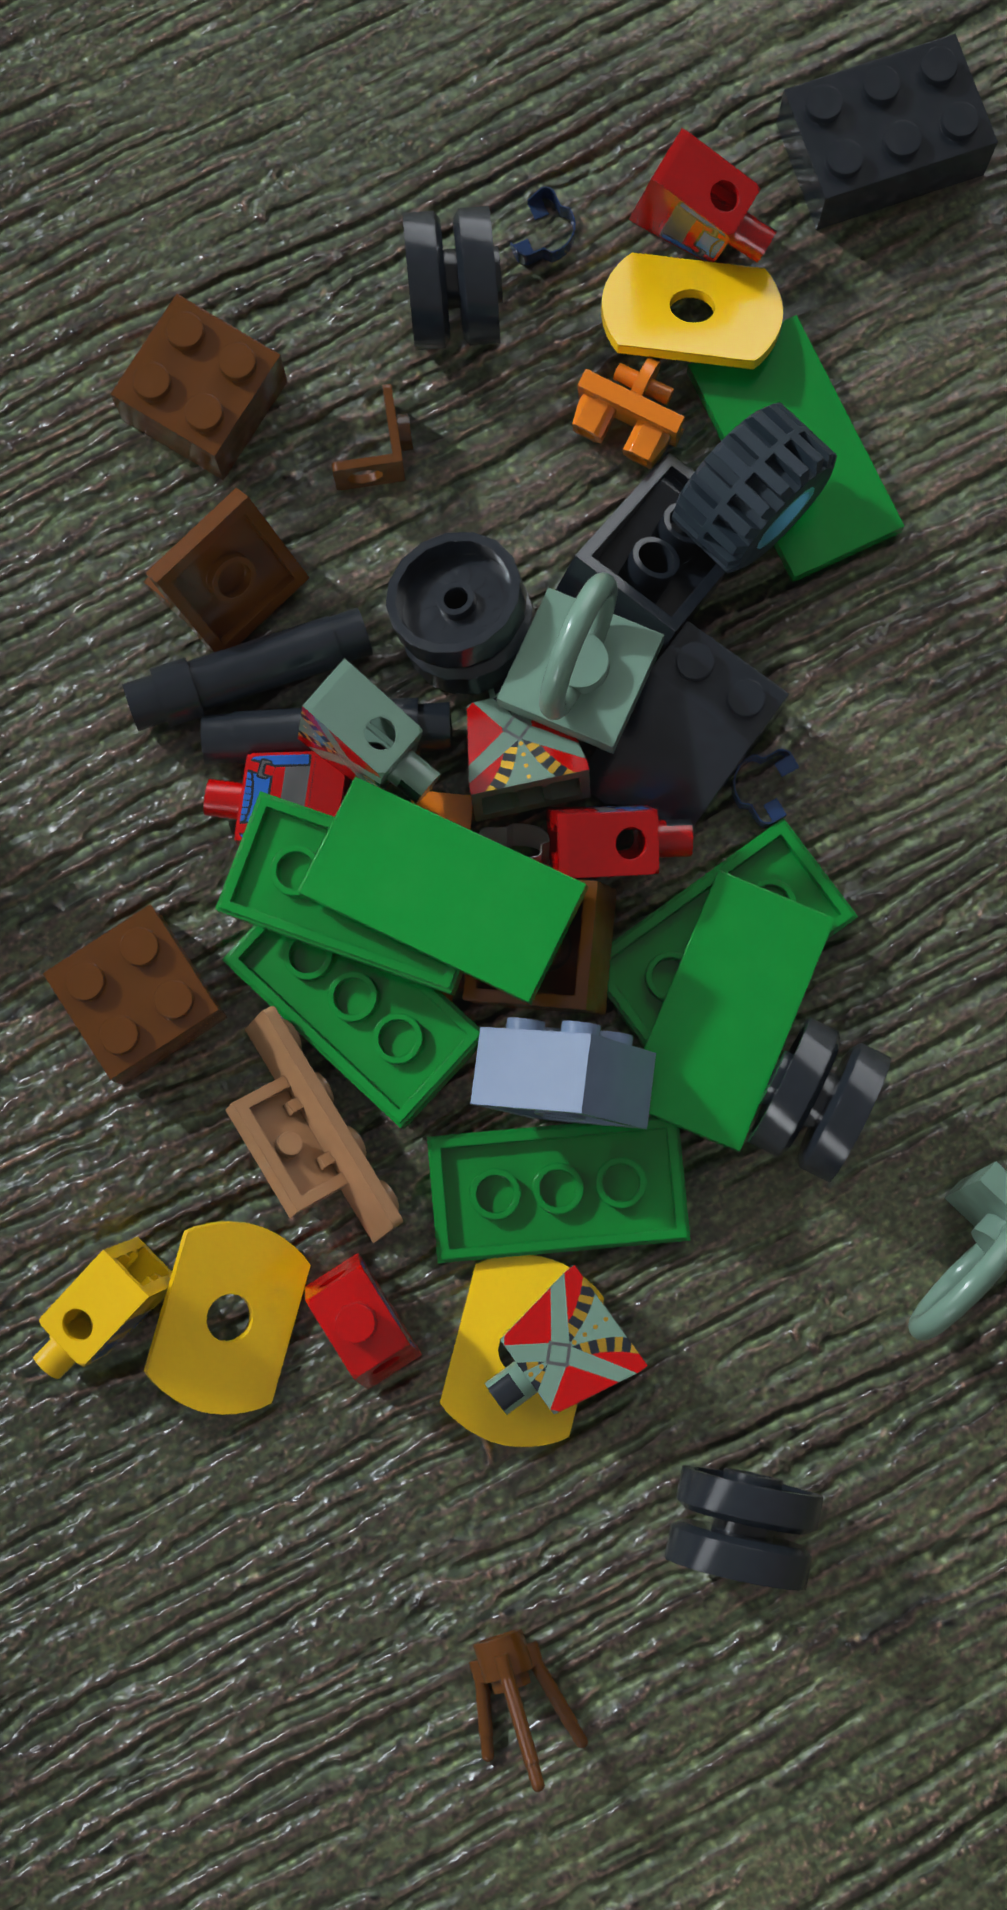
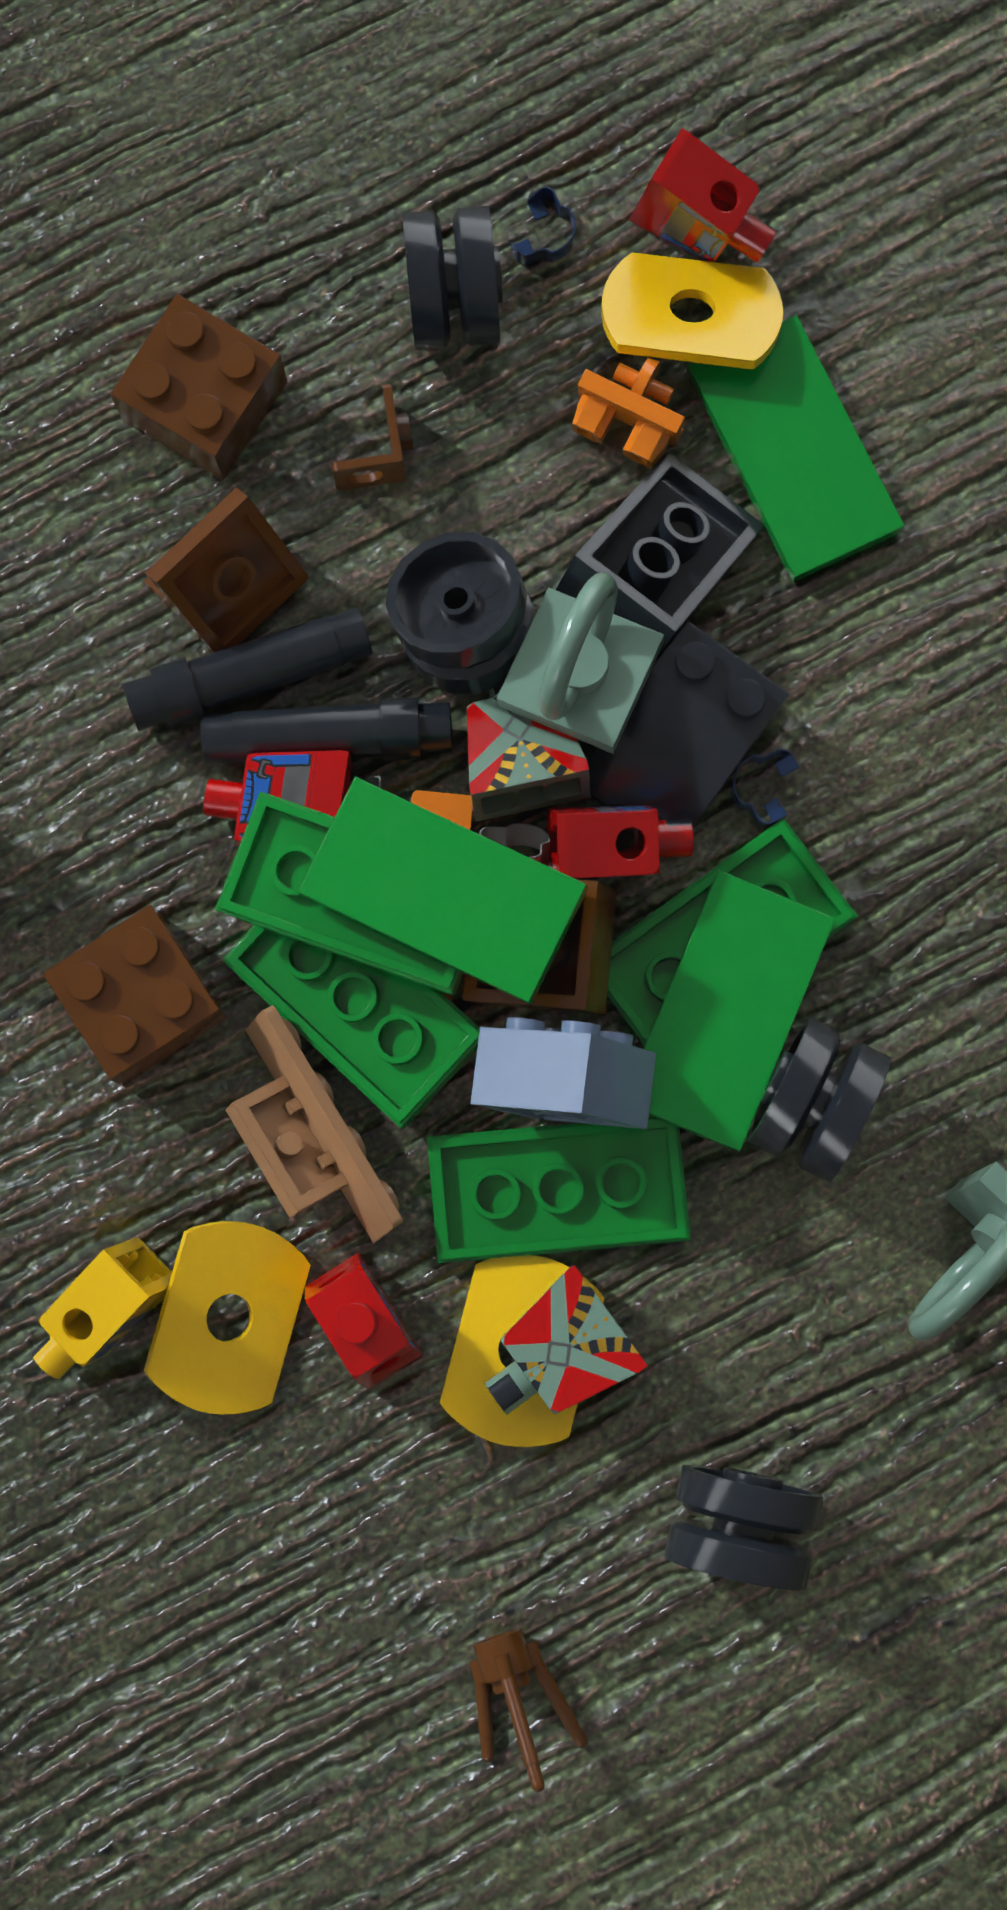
(353, 714): sand green torso -> none
(754, 487): black wheel -> none
(886, 131): black brick -> none

